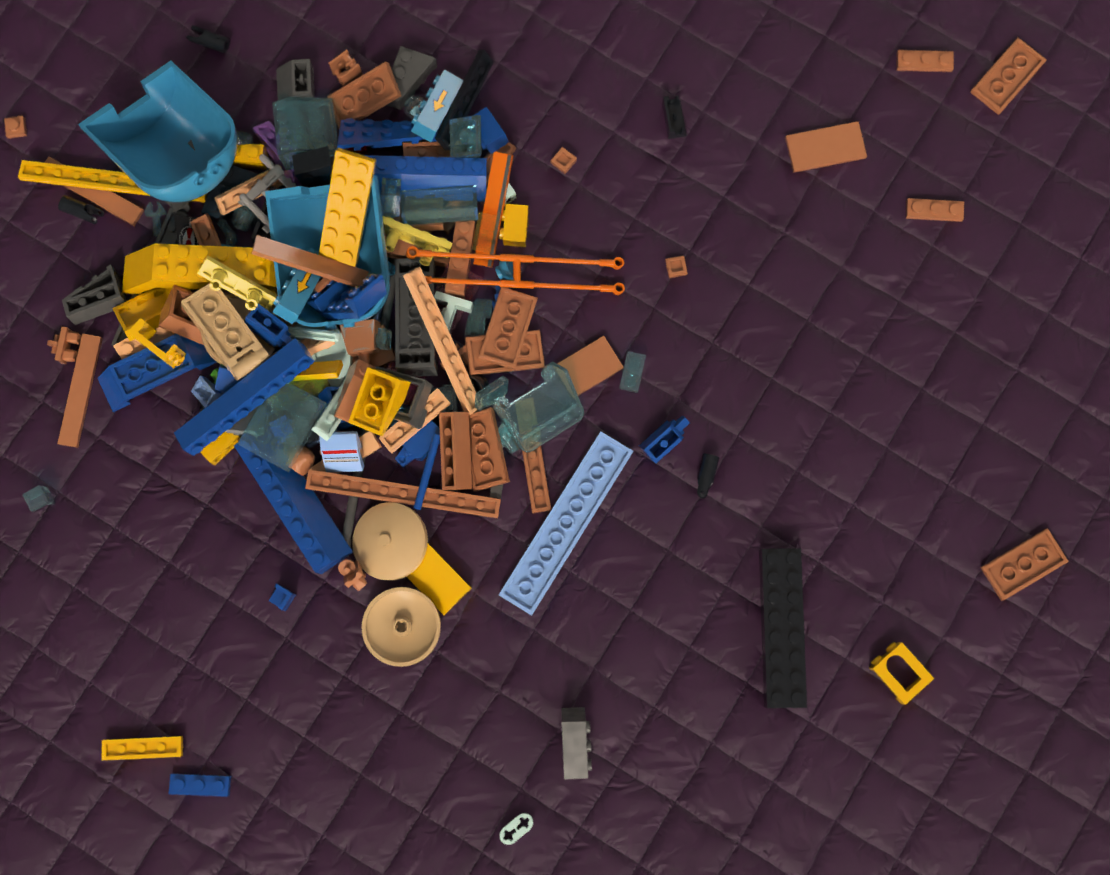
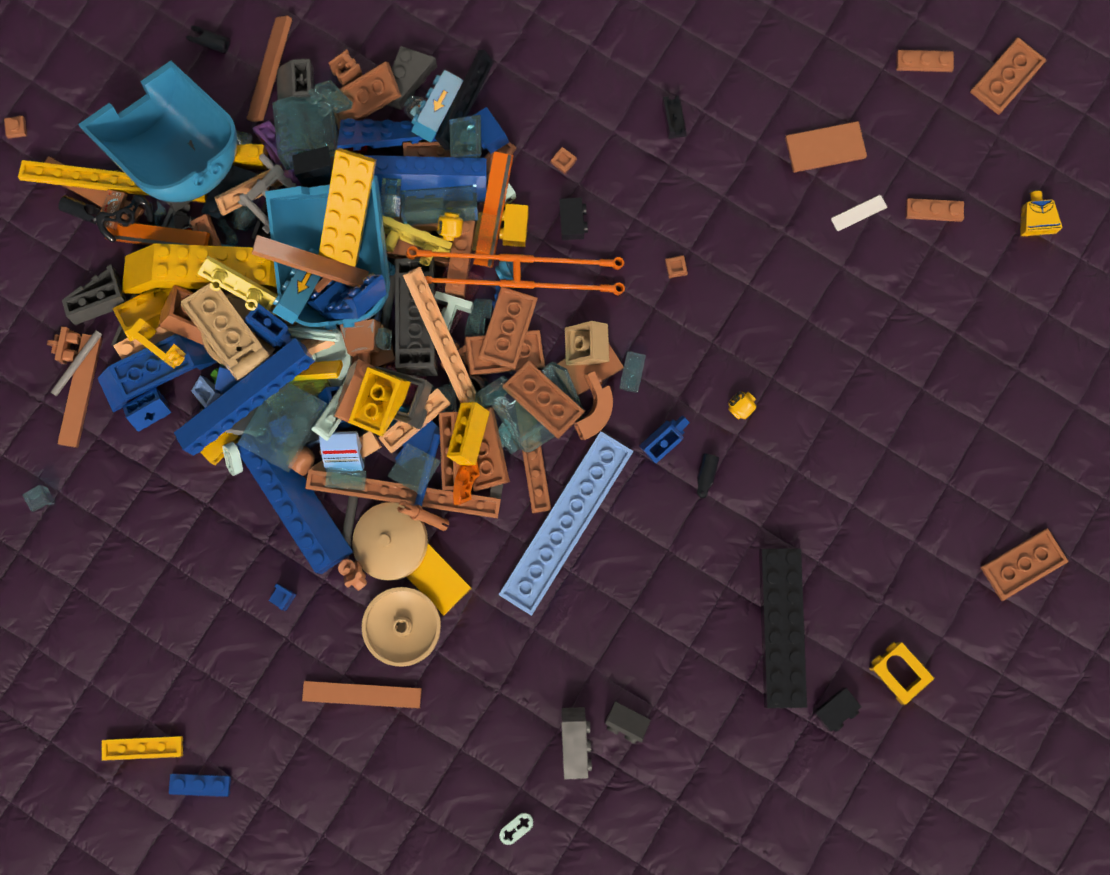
(76, 363): none -> light grey bar
(113, 202): none -> nougat tile
(137, 200): none -> black piece
(146, 409): none -> blue brick
(151, 234): none -> orange tile
(232, 458): none -> light aqua beam
(269, 68): none -> nougat tile
(332, 96): none -> clear light blue plate
(345, 478): none -> clear light blue plate
(361, 694): none -> nougat tile
(414, 469): none -> clear light blue slope
(417, 513): none -> nougat pin
(450, 226): none -> yellow head
(463, 483): none -> orange tile
(468, 433): none -> yellow brick
(543, 399): none -> nougat tile
(572, 218): none -> black brick
(587, 343): none -> tan slope
(601, 409): none -> nougat arch
(627, 722): none -> dark grey slope
(742, 405): none -> yellow head
(837, 710): none -> black brick
(859, 213): none -> white sticker
(1039, 216): none -> yellow torso

